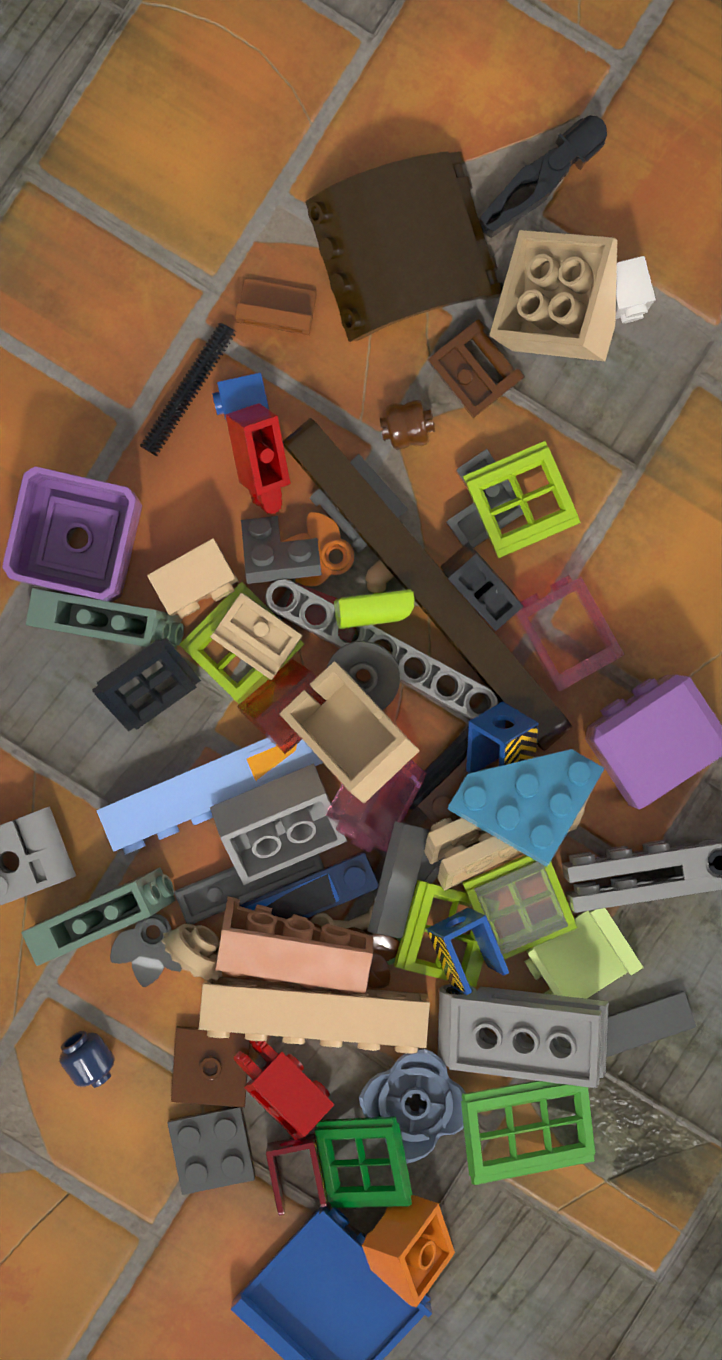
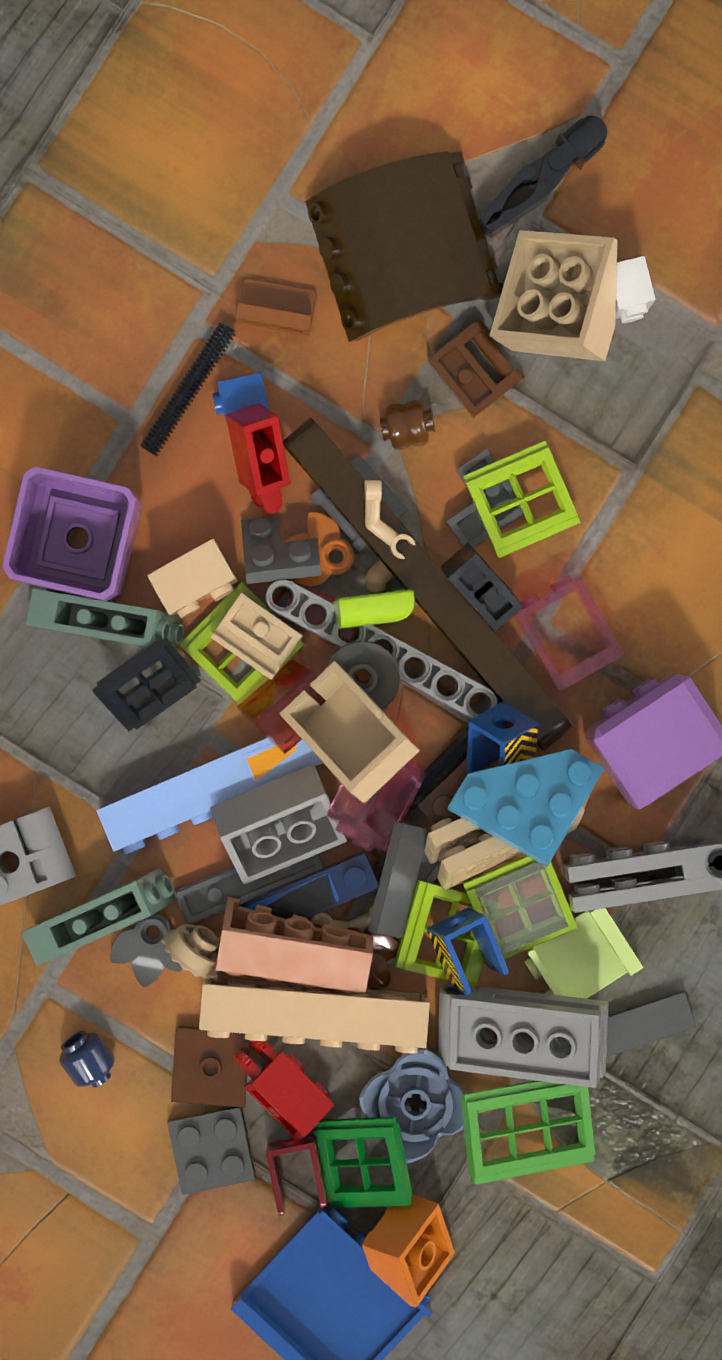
(372, 496): none -> tan arm

